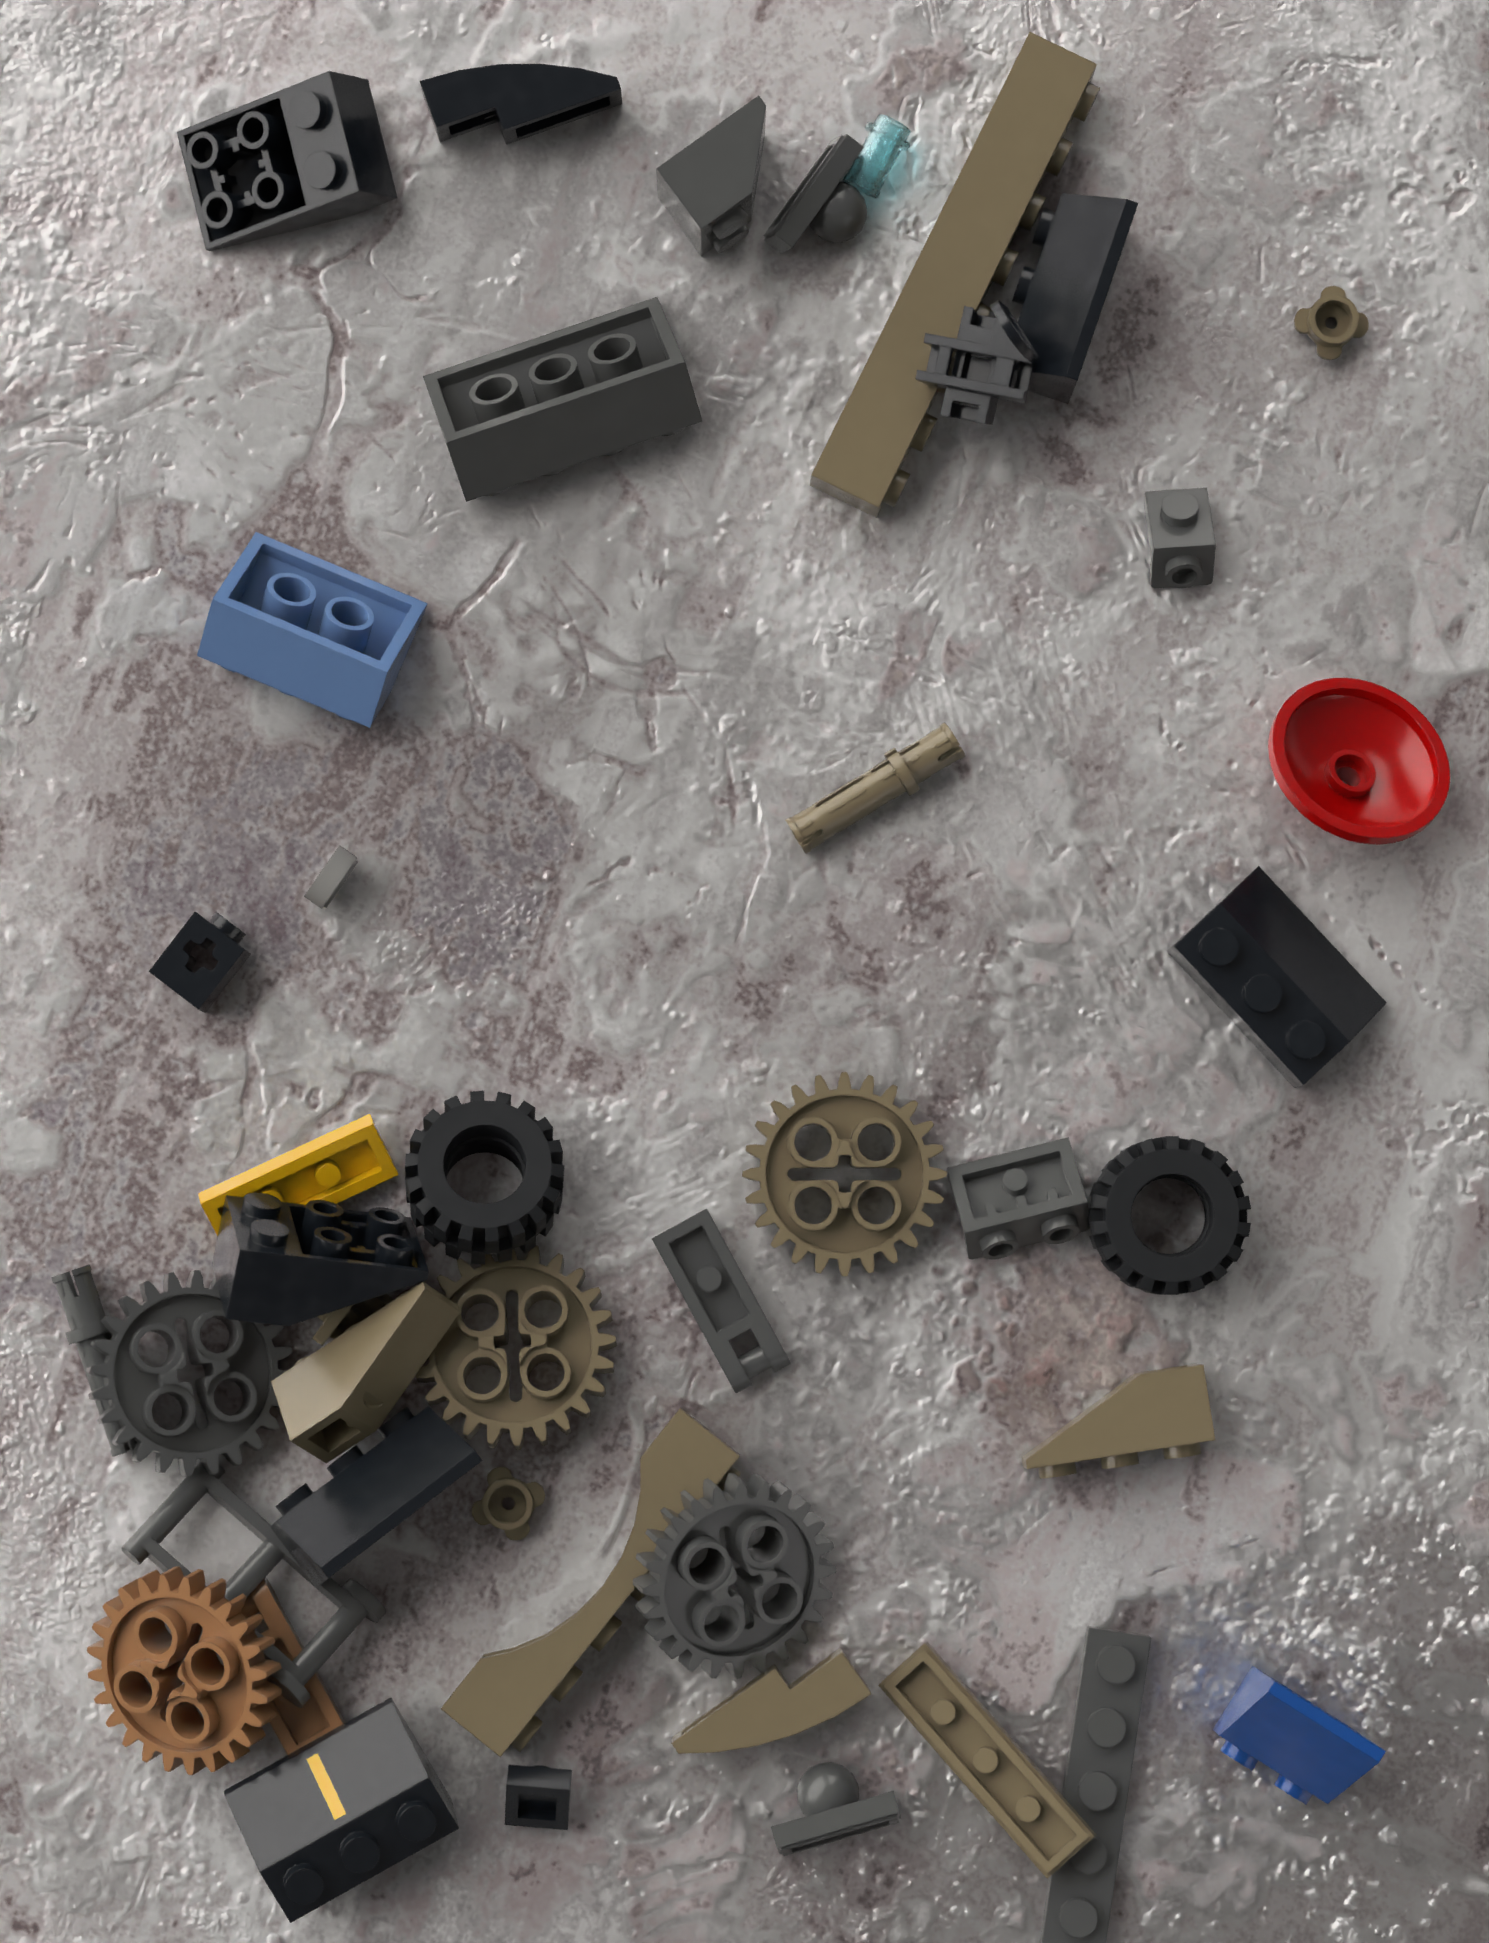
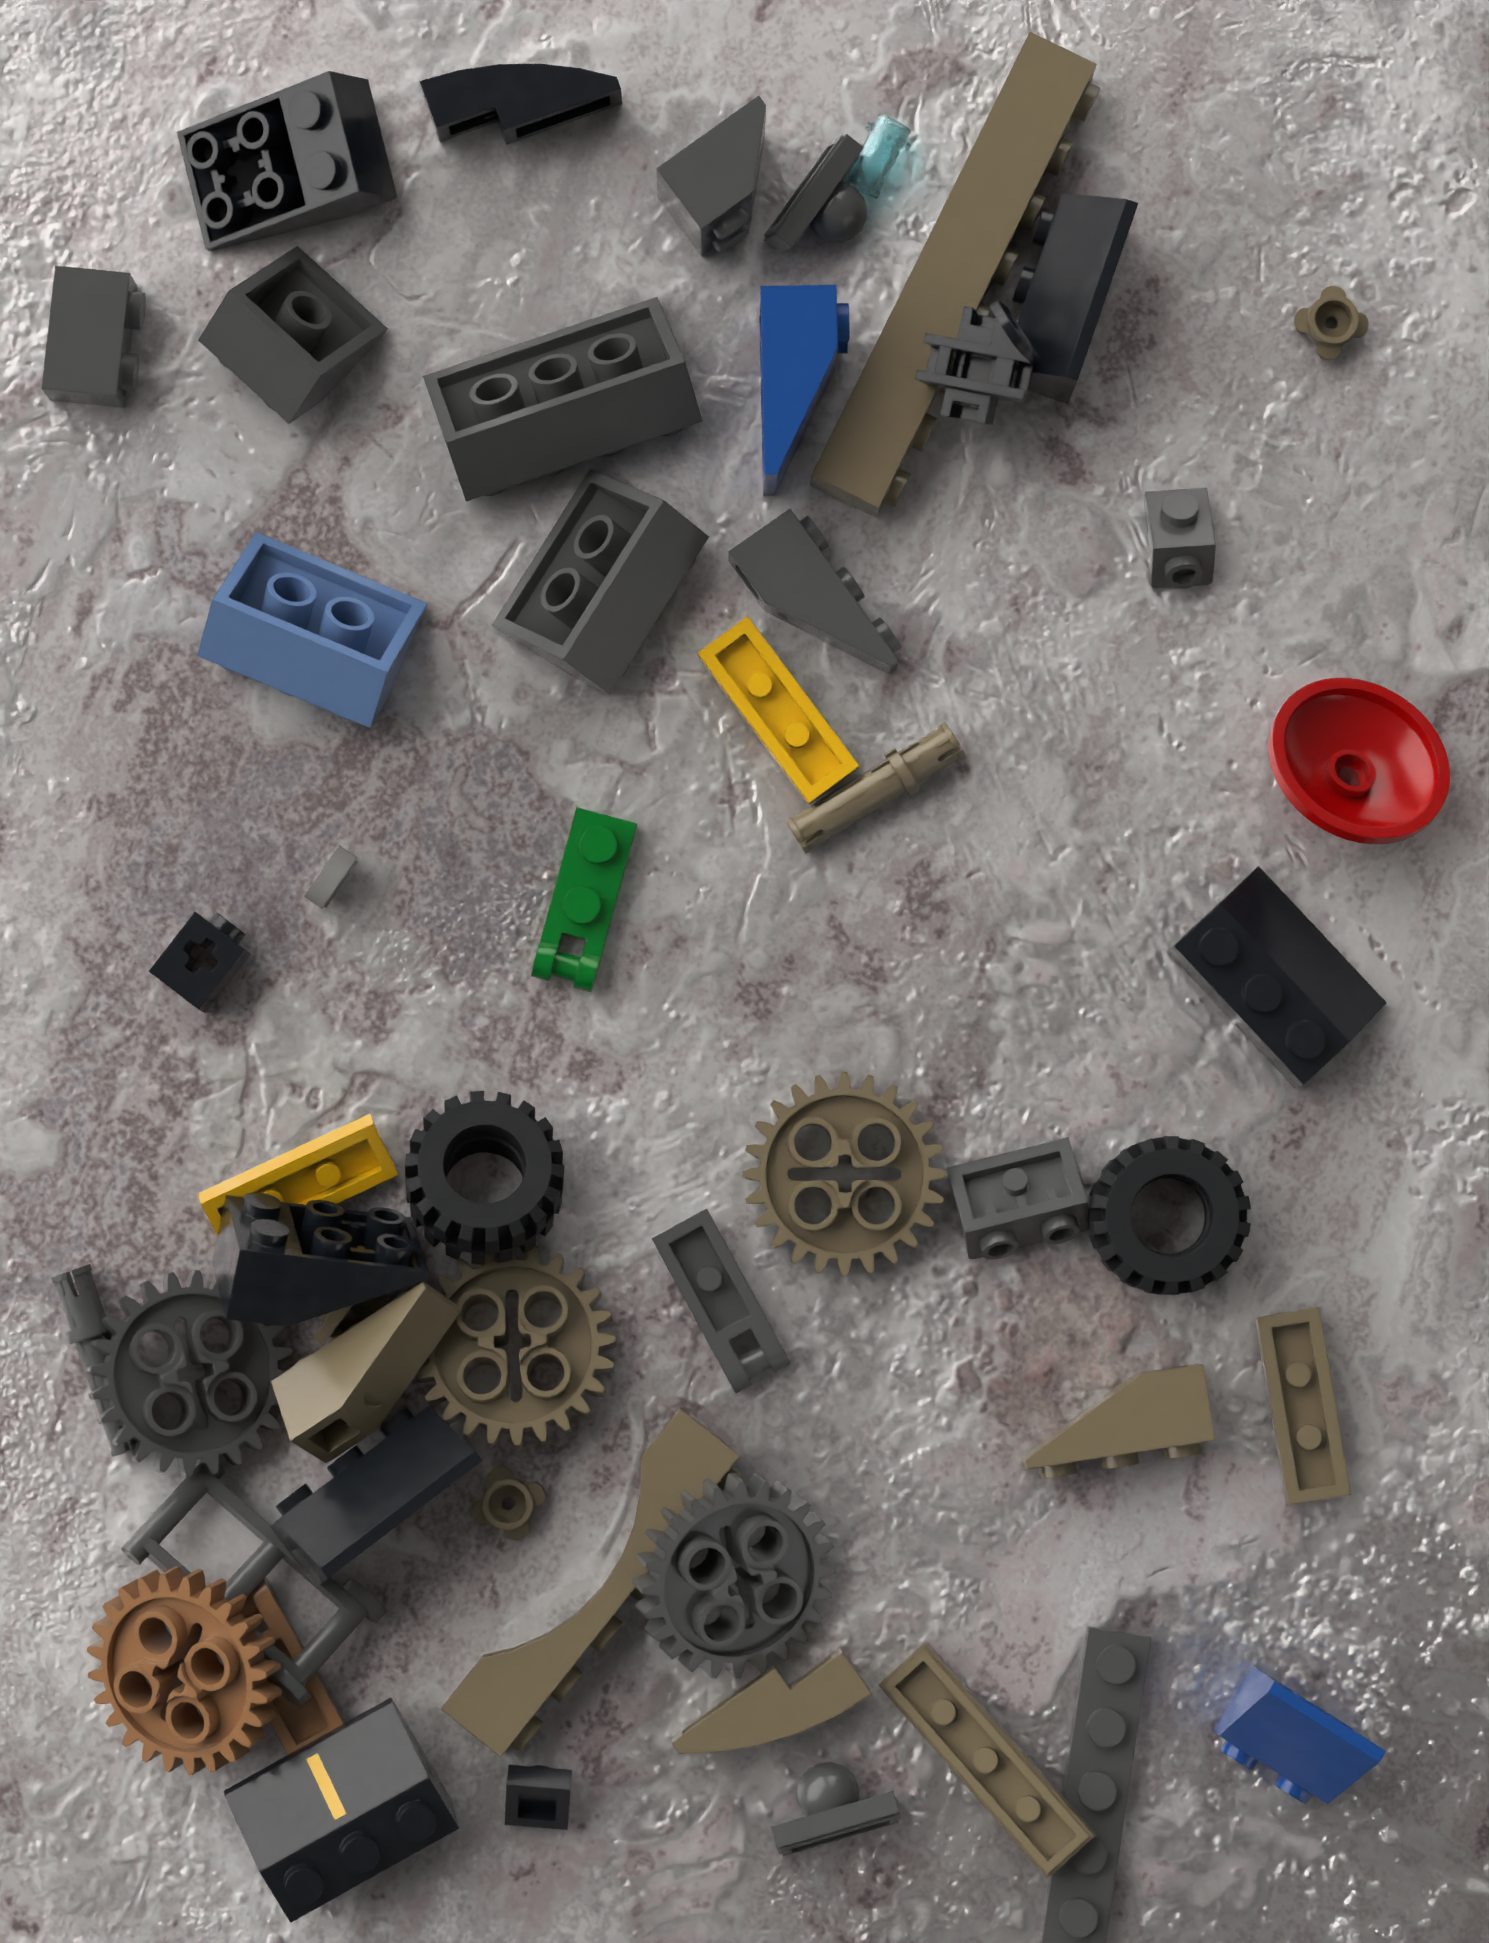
(92, 336): none -> dark grey brick
(291, 333): none -> dark grey slope
(584, 897): none -> green plate
(601, 580): none -> dark grey slope
(778, 710): none -> yellow plate
(798, 352): none -> blue slope
(798, 585): none -> dark grey slope
(1302, 1406): none -> dark tan plate

